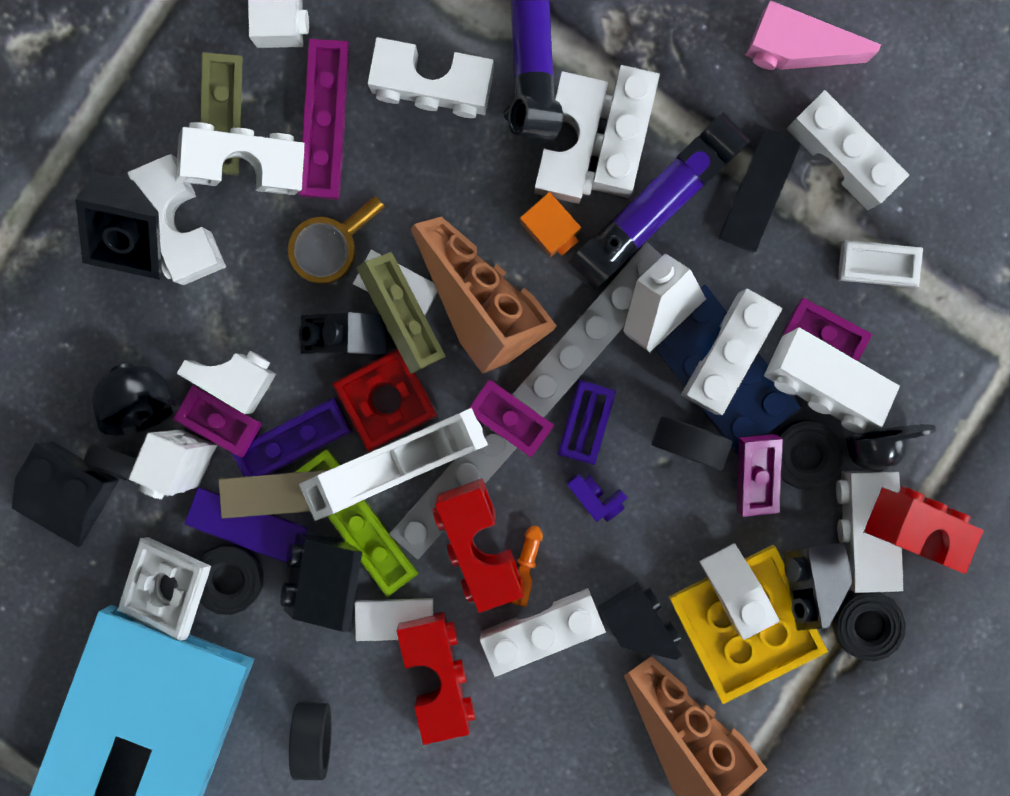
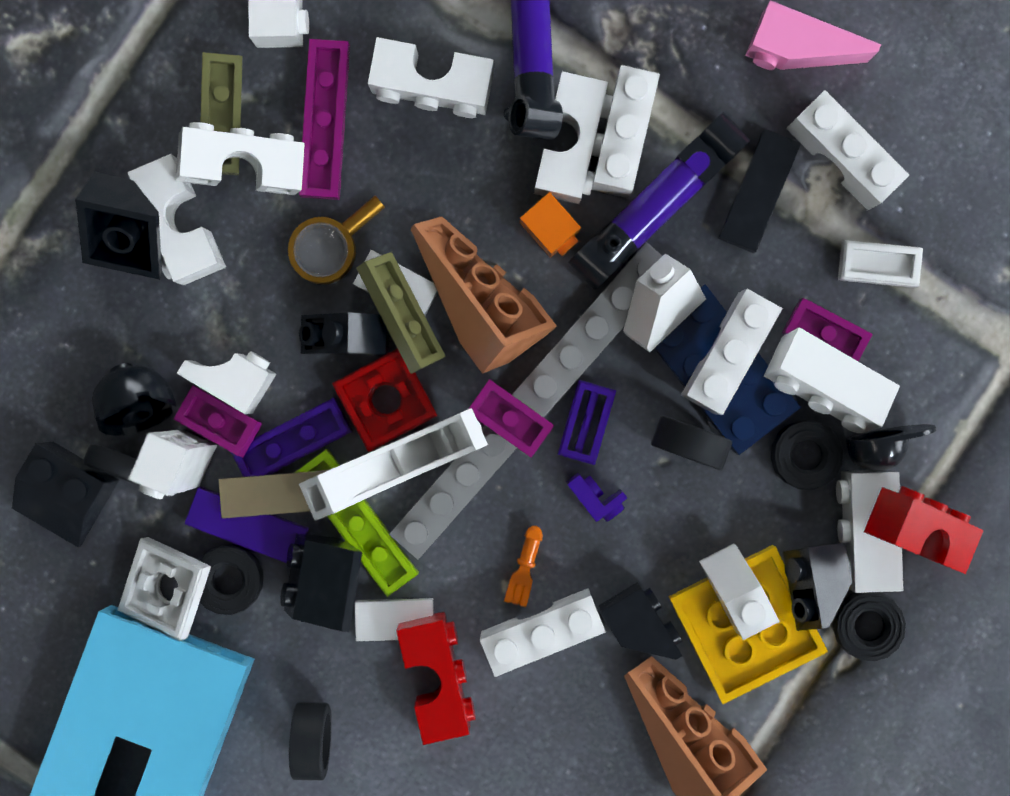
(488, 577): red arch -> none
(759, 475): magenta plate -> none

